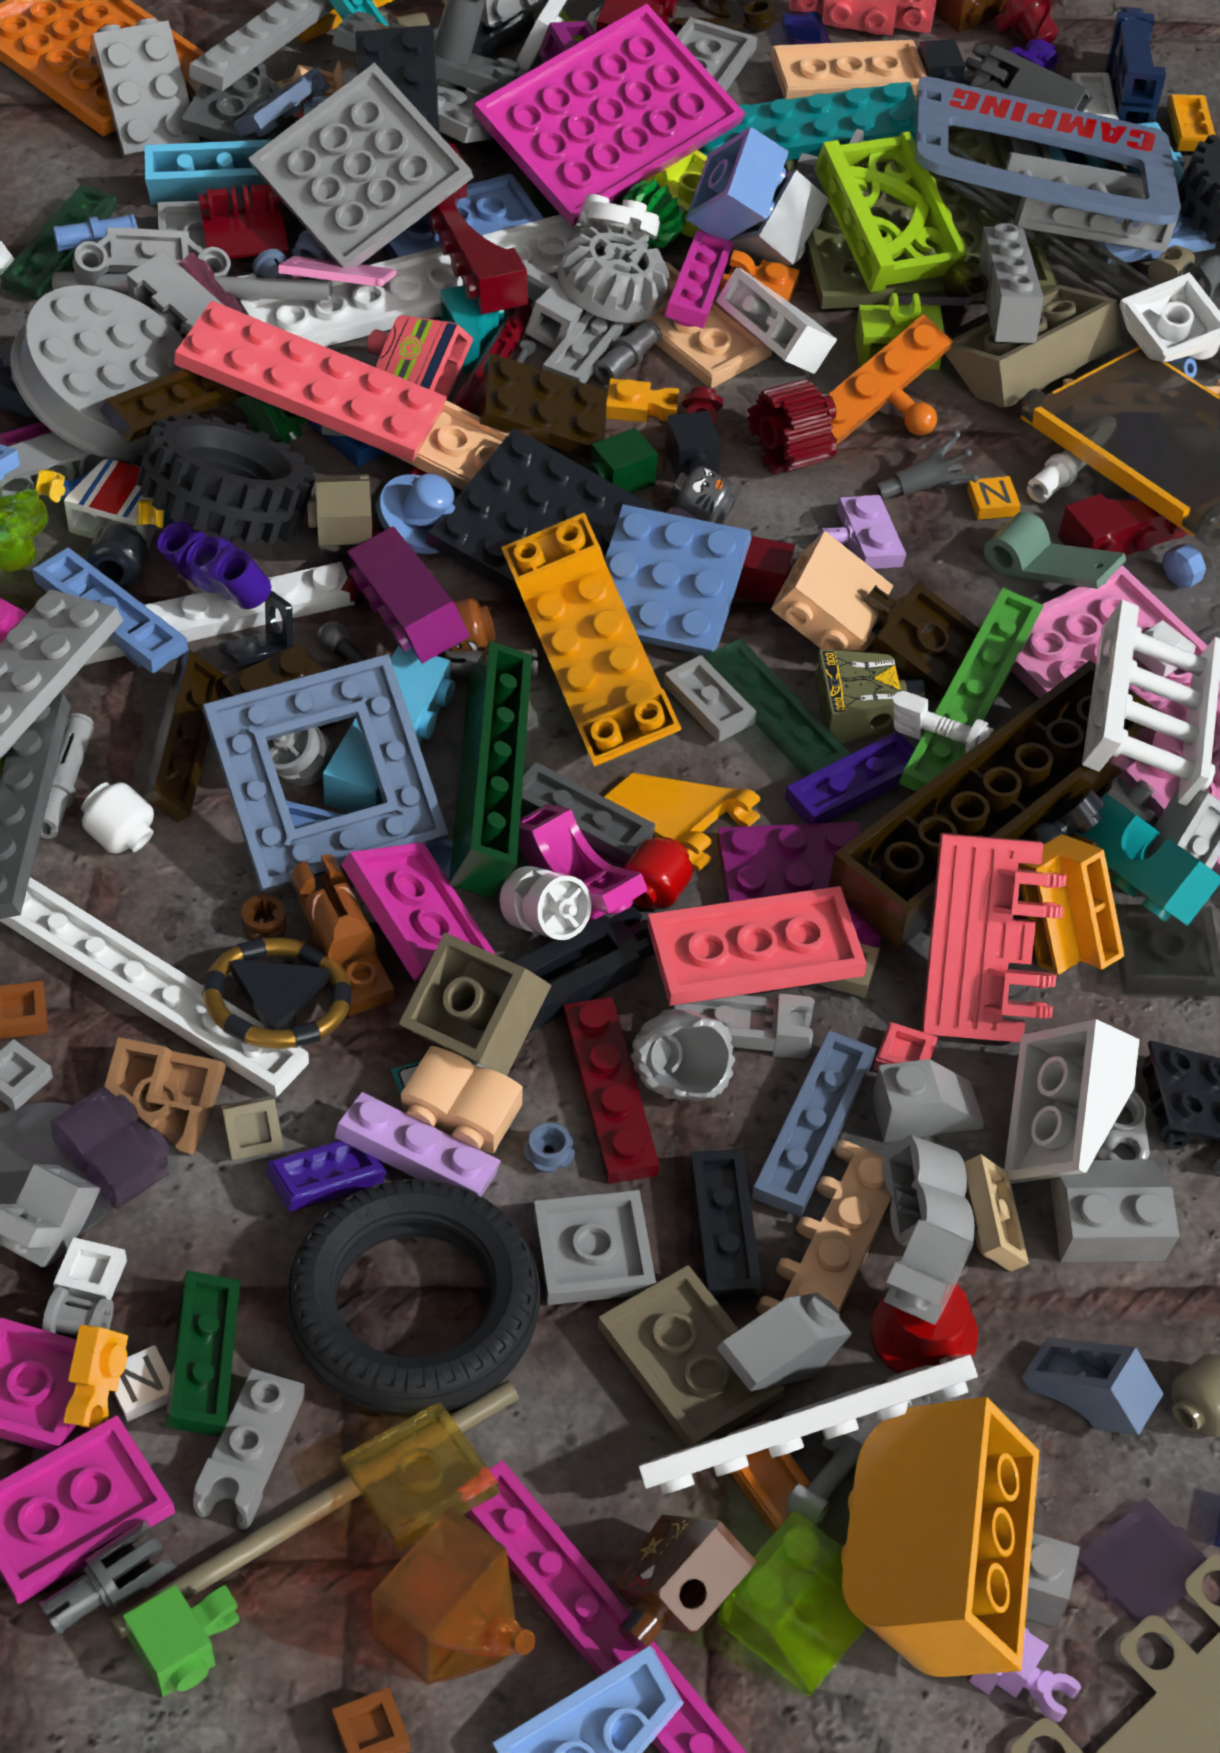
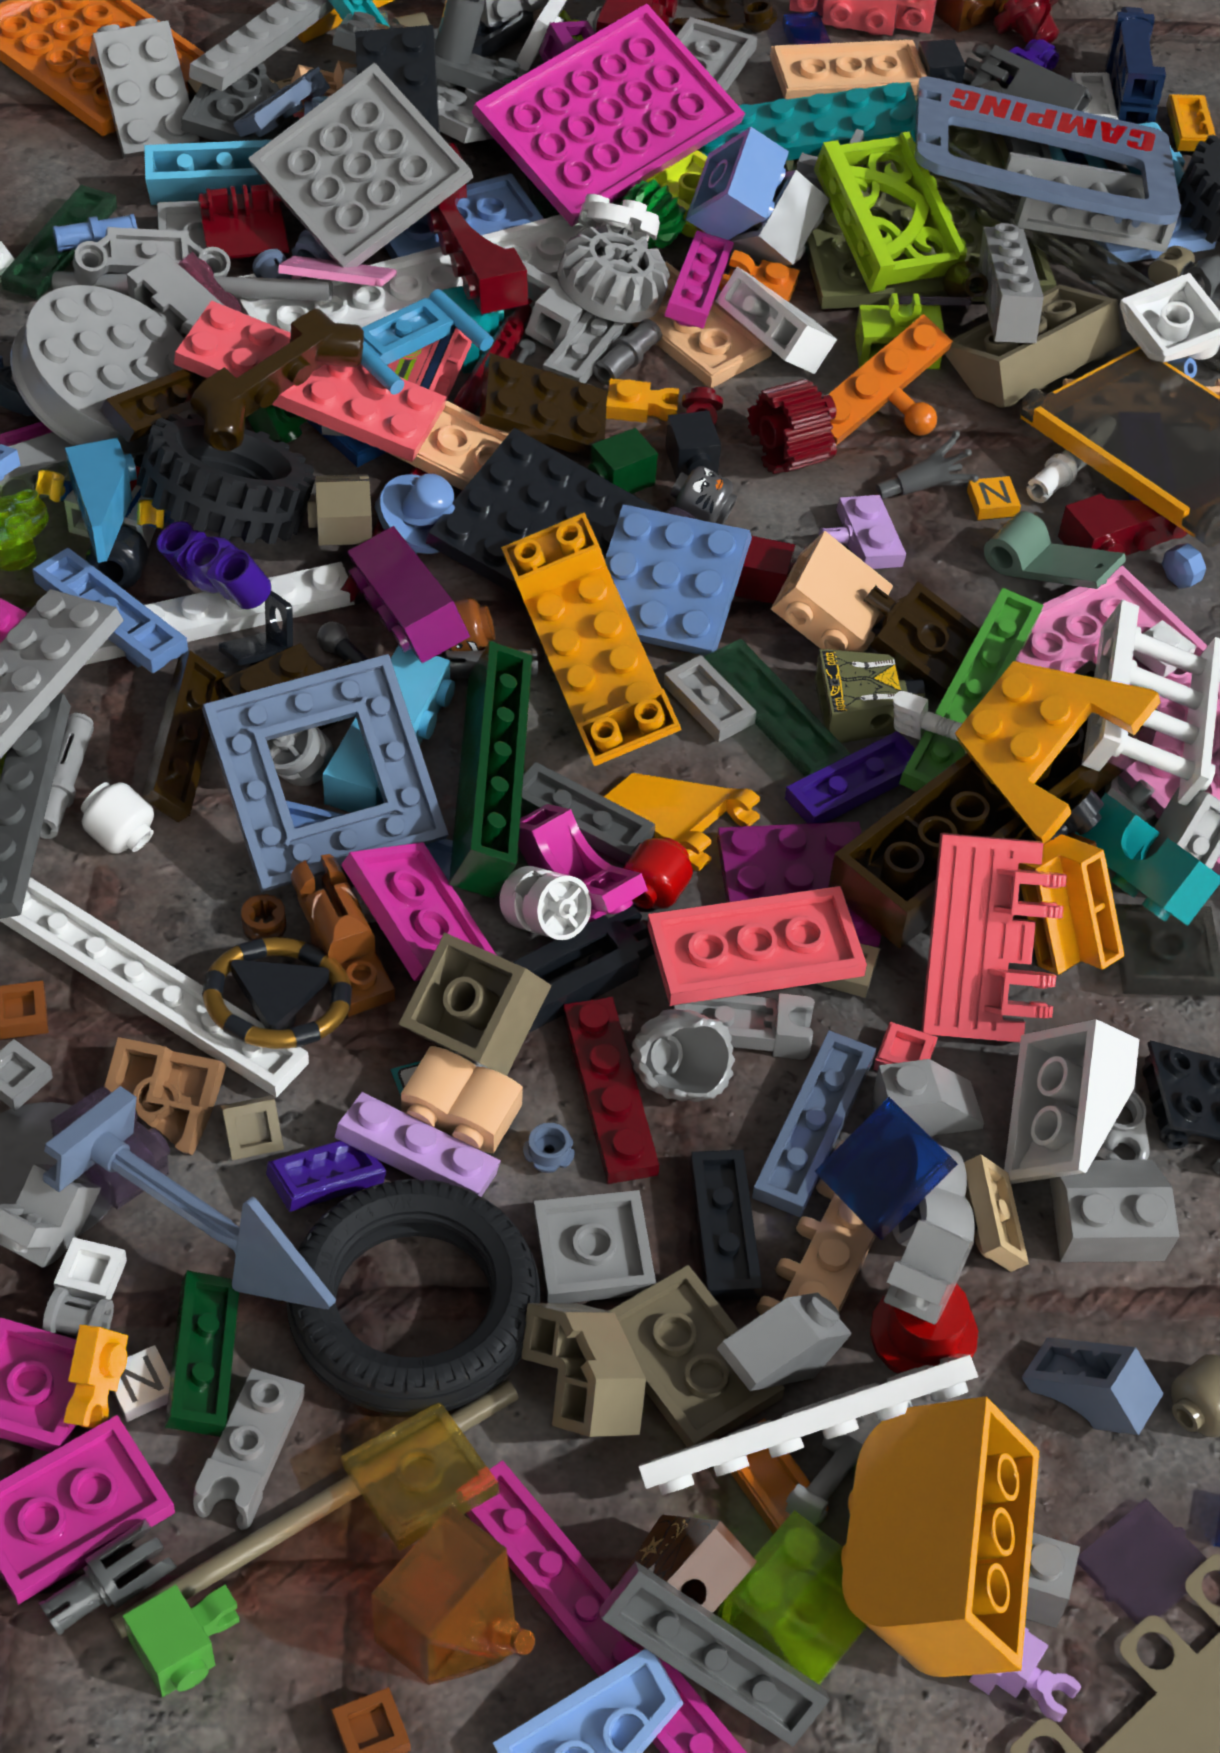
(102, 488): none -> dark azure slope
(229, 400): none -> dark brown plate
(264, 1257): none -> sand blue piece
(412, 330): none -> dark azure plate
(598, 1373): none -> dark tan brick
(713, 1654): none -> dark grey plate
(886, 1168): none -> clear blue tile
(1029, 722): none -> light orange wing

